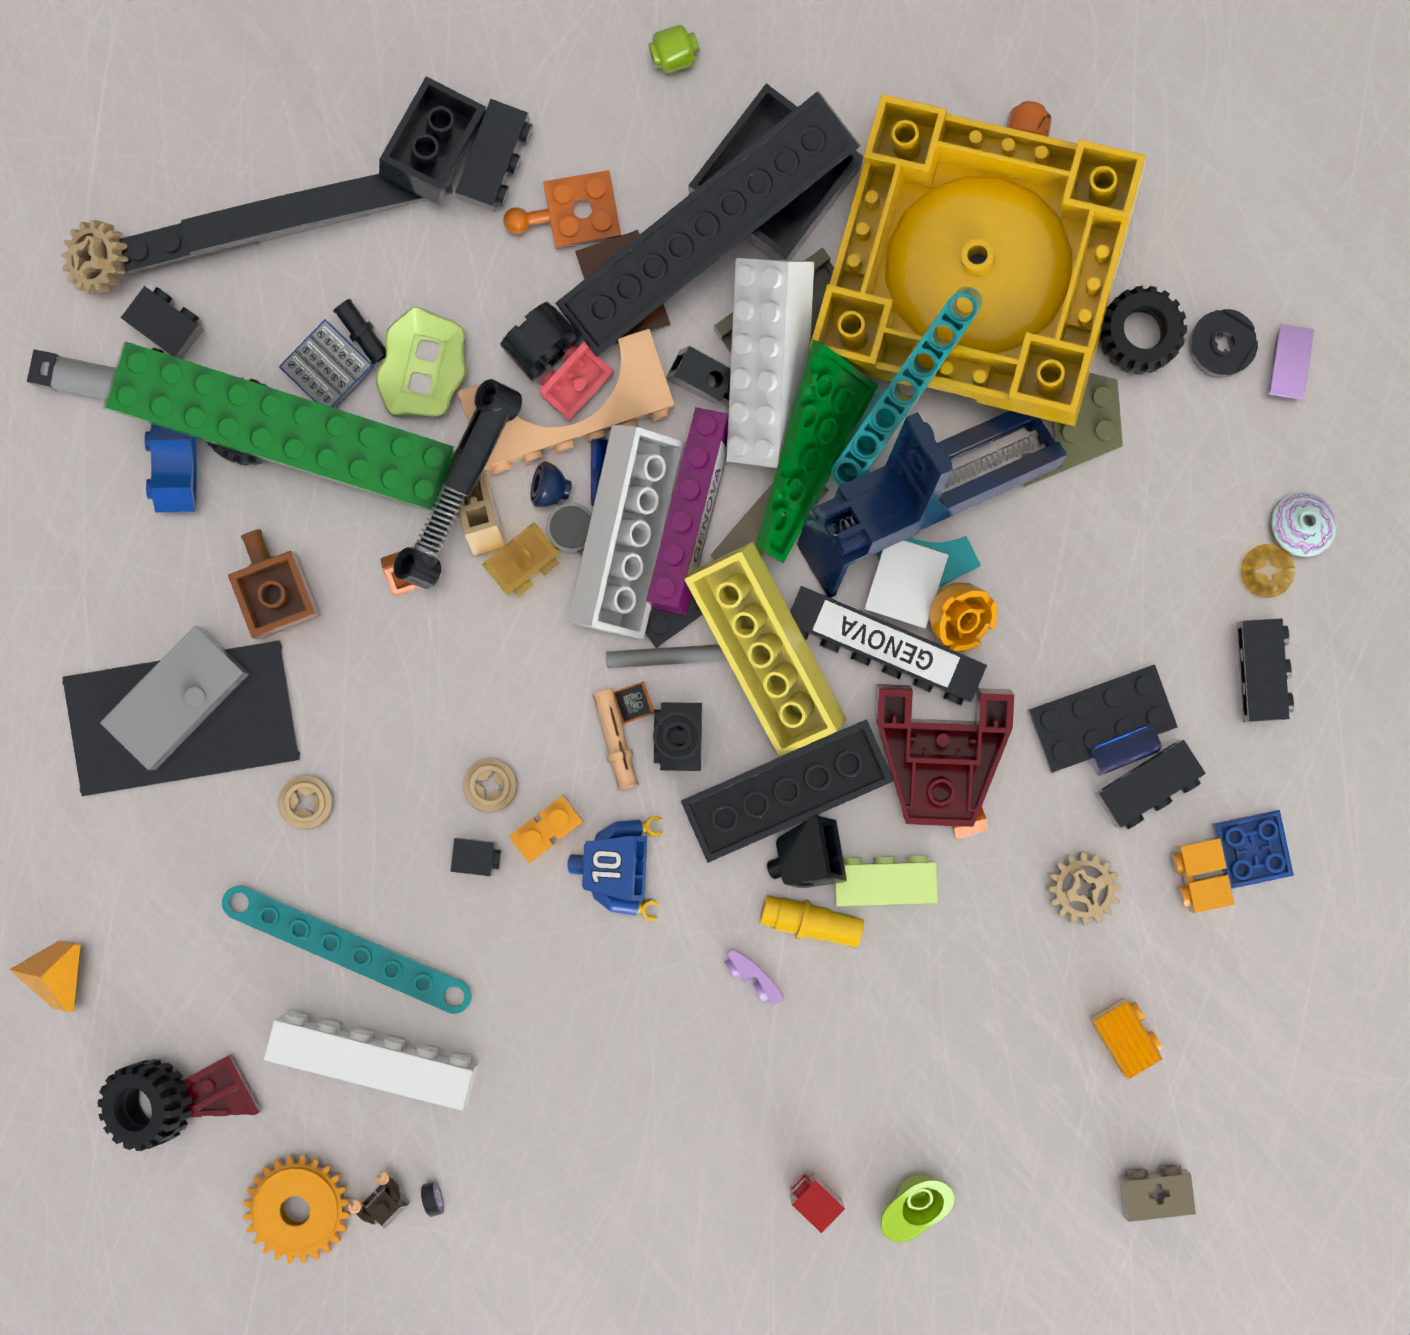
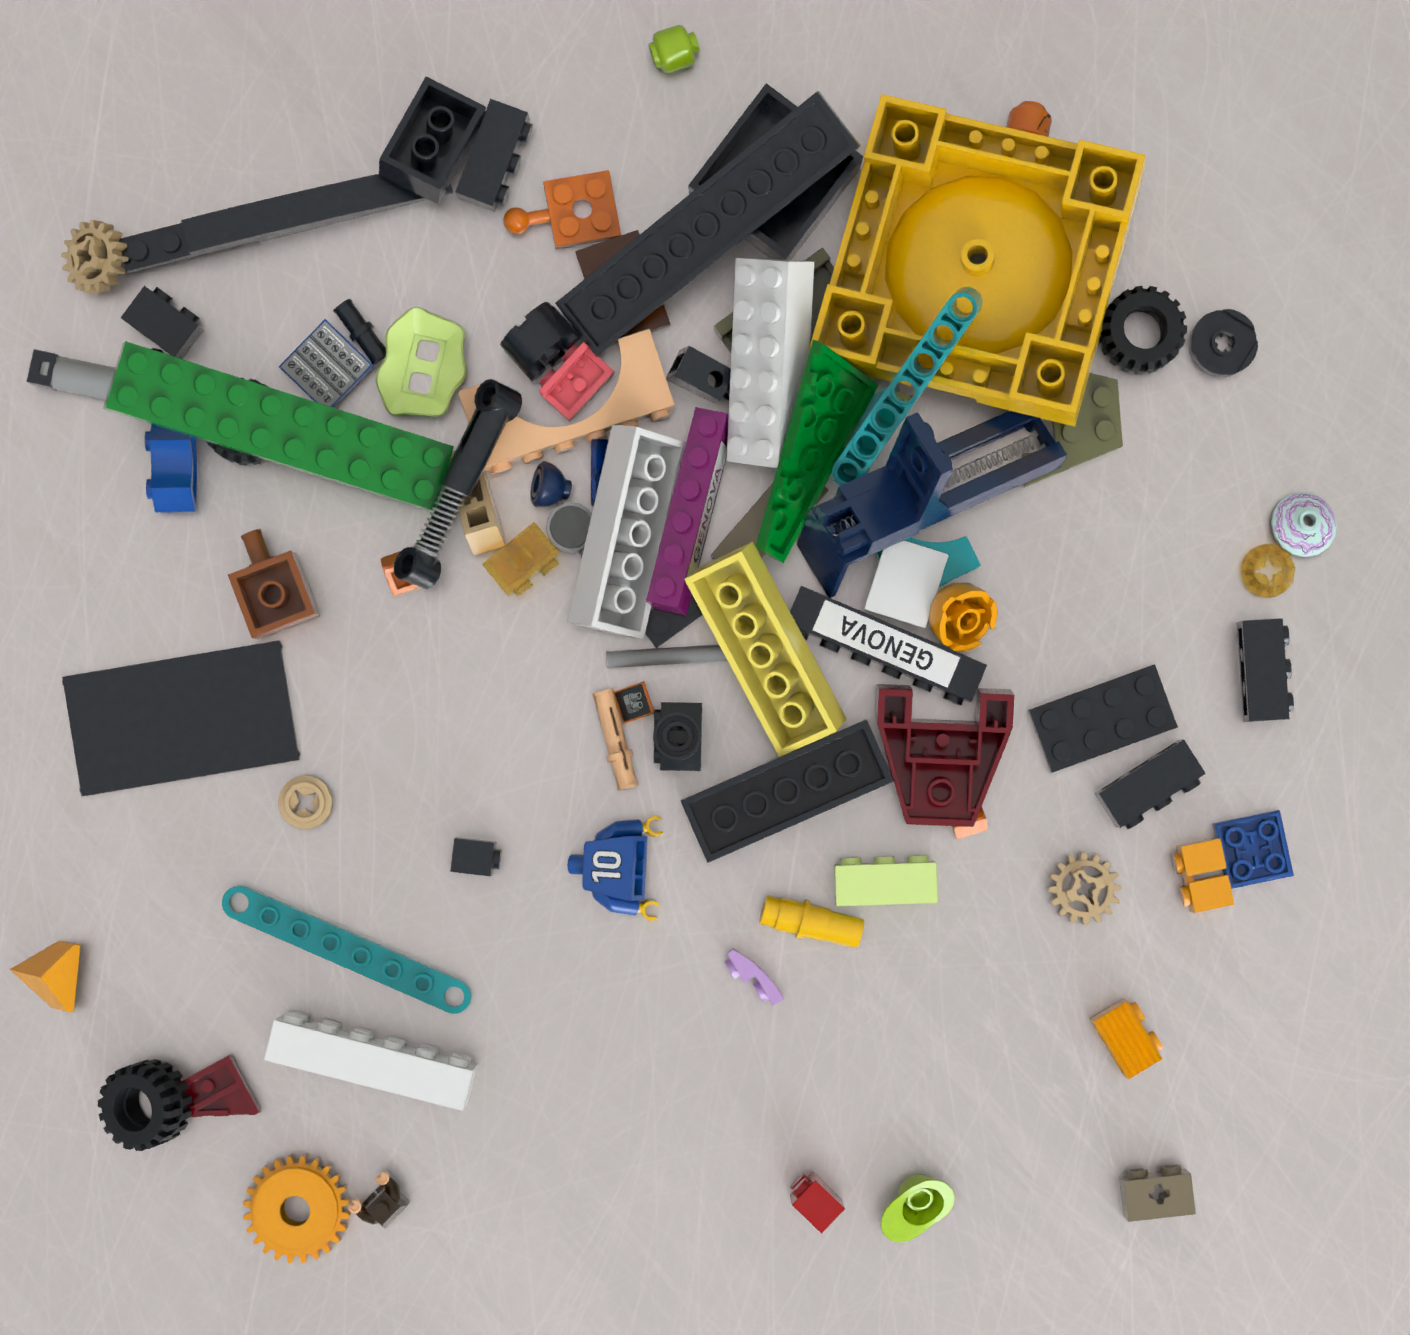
(174, 698): light grey brick -> none
(432, 1199): black tile -> none
(476, 793): tan gear -> none
(535, 836): light orange piece -> none
(809, 855): black torso -> none
(1125, 750): clear blue slope -> none
(1291, 361): lavender slope -> none

